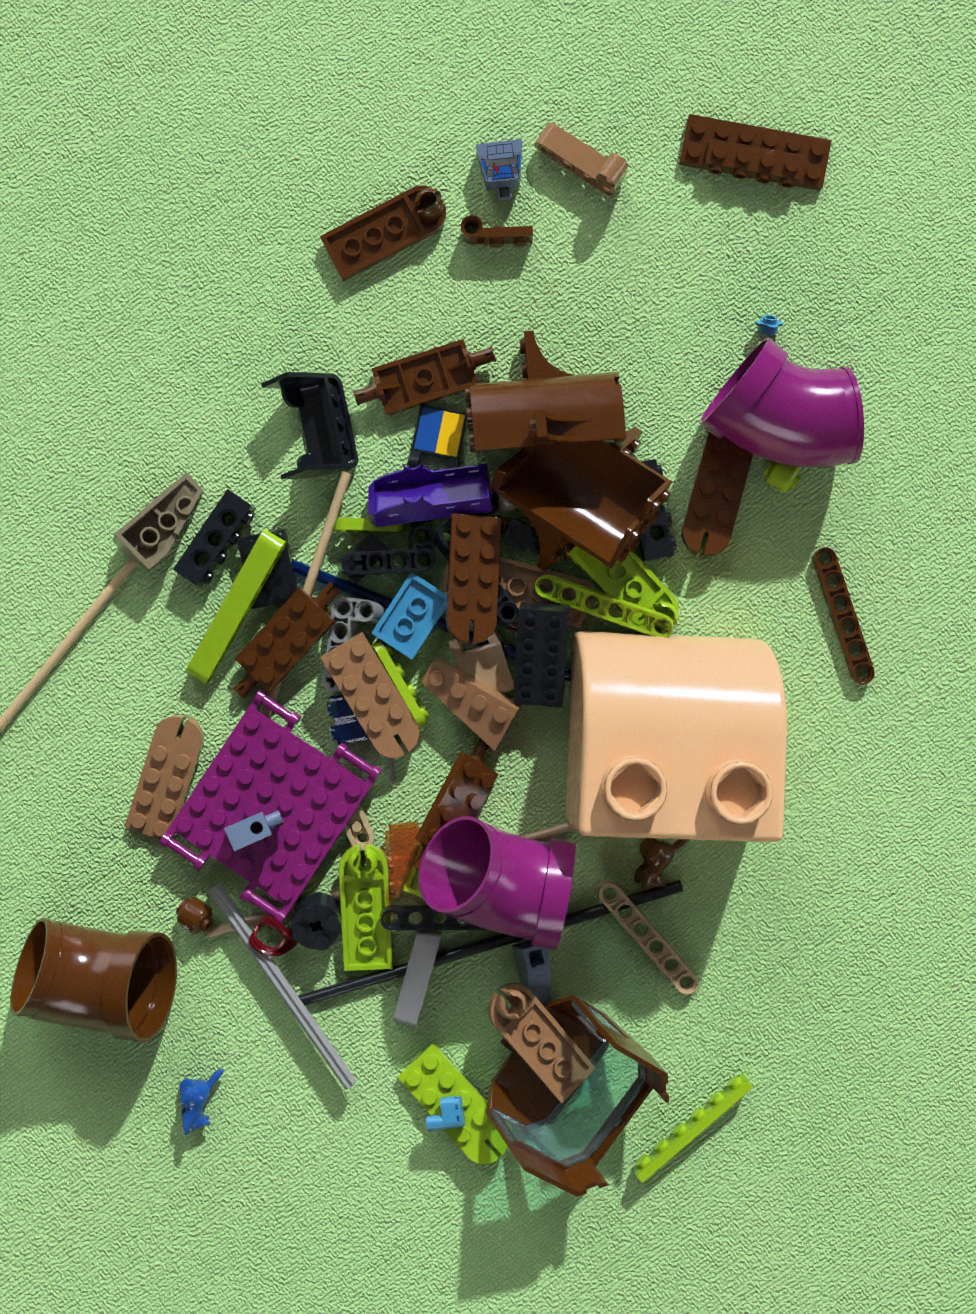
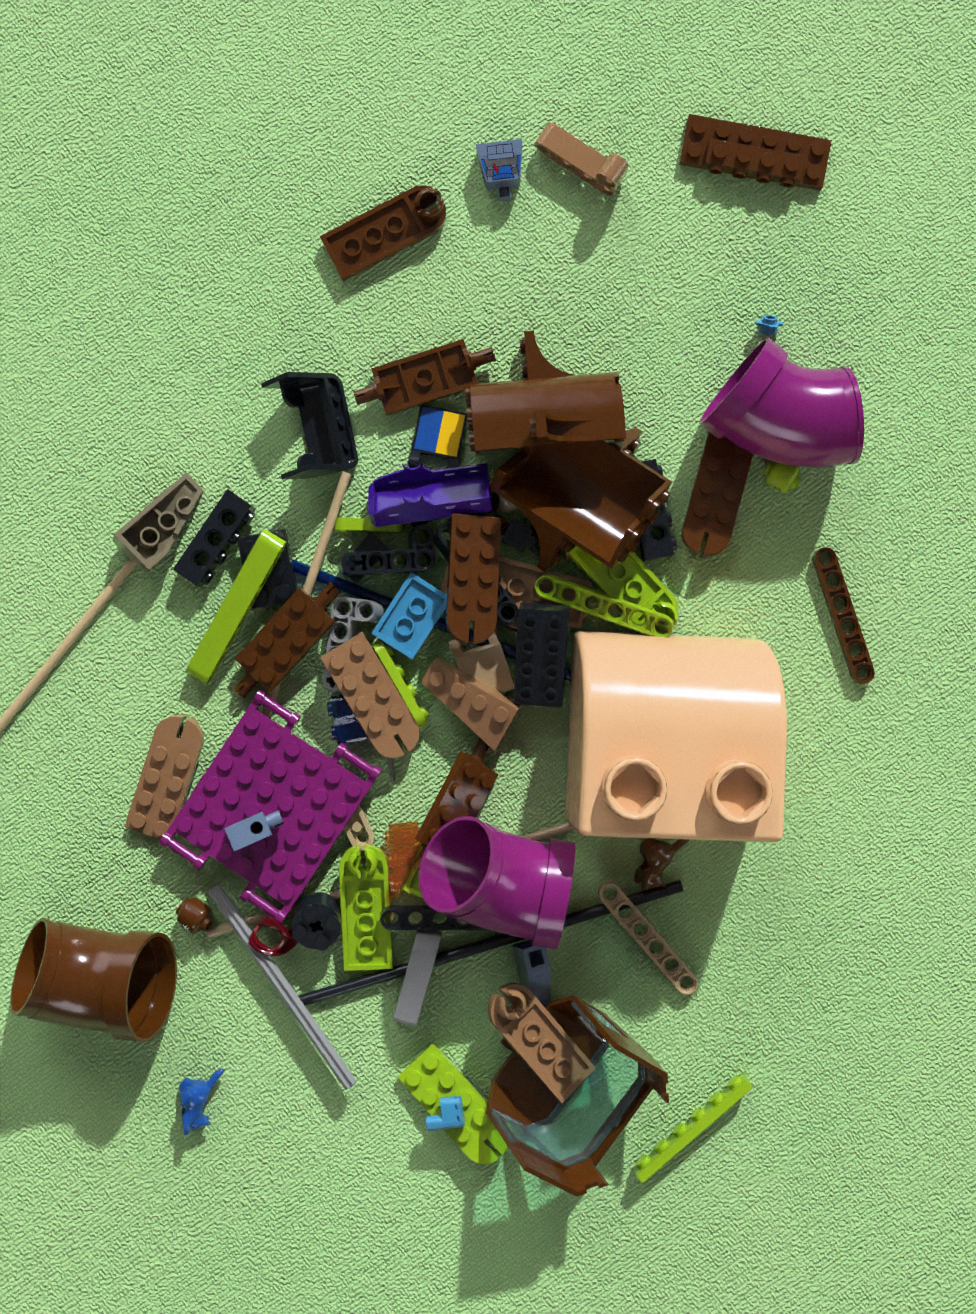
(495, 236): reddish brown plate -> none

